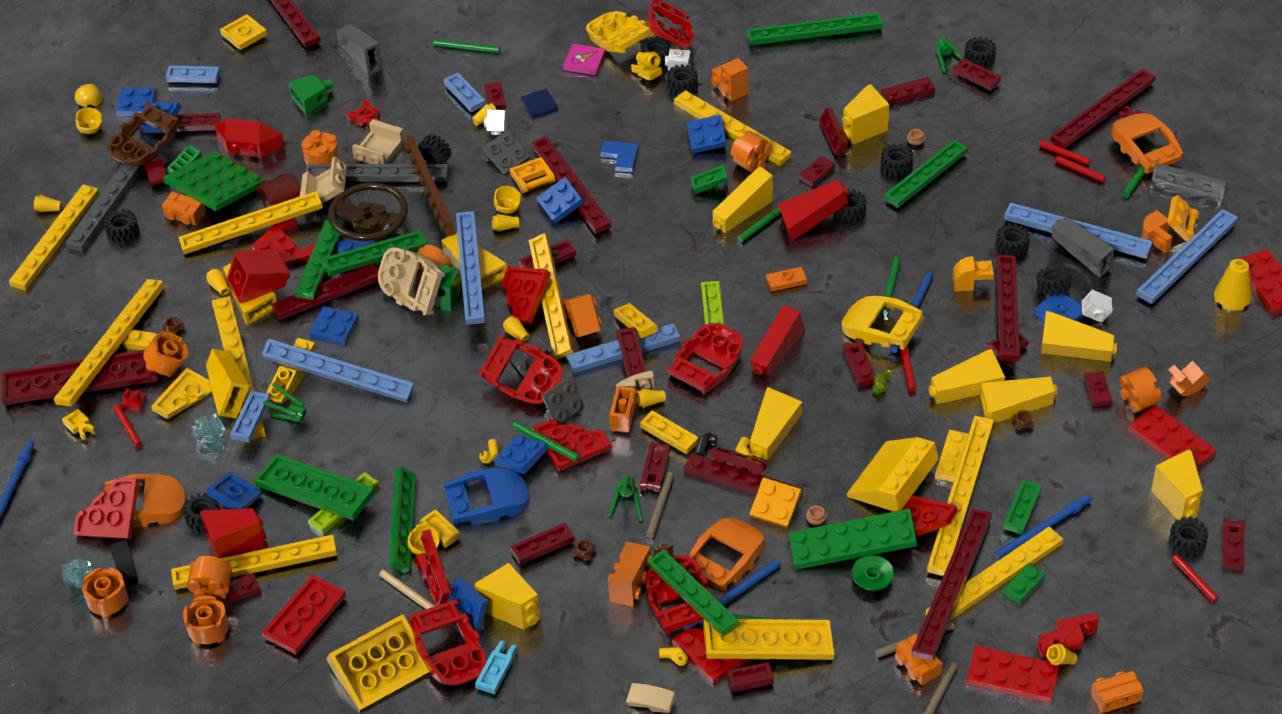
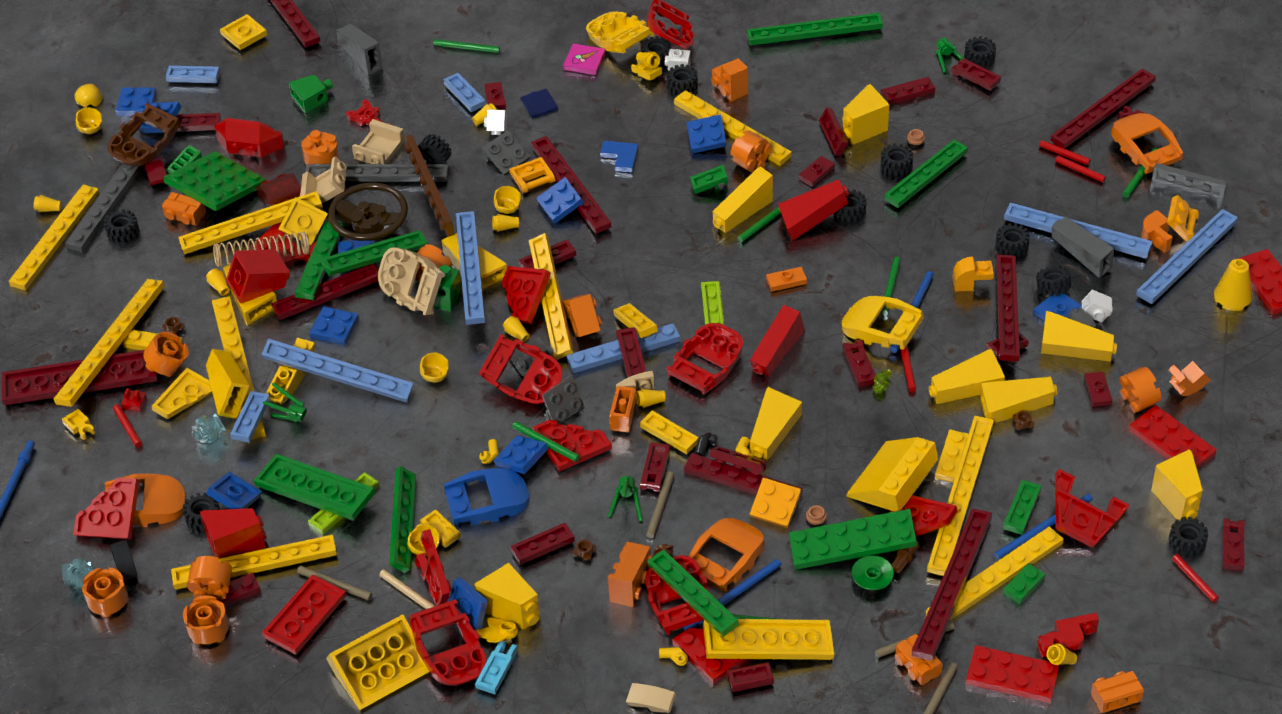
(303, 218): none -> yellow plate
(304, 243): none -> tan piece
(342, 585): none -> dark tan bar
(434, 367): none -> yellow hair
(498, 630): none -> yellow plate
(903, 557): none -> reddish brown axle
(1080, 518): none -> red wing
(1081, 316): none -> dark grey brick

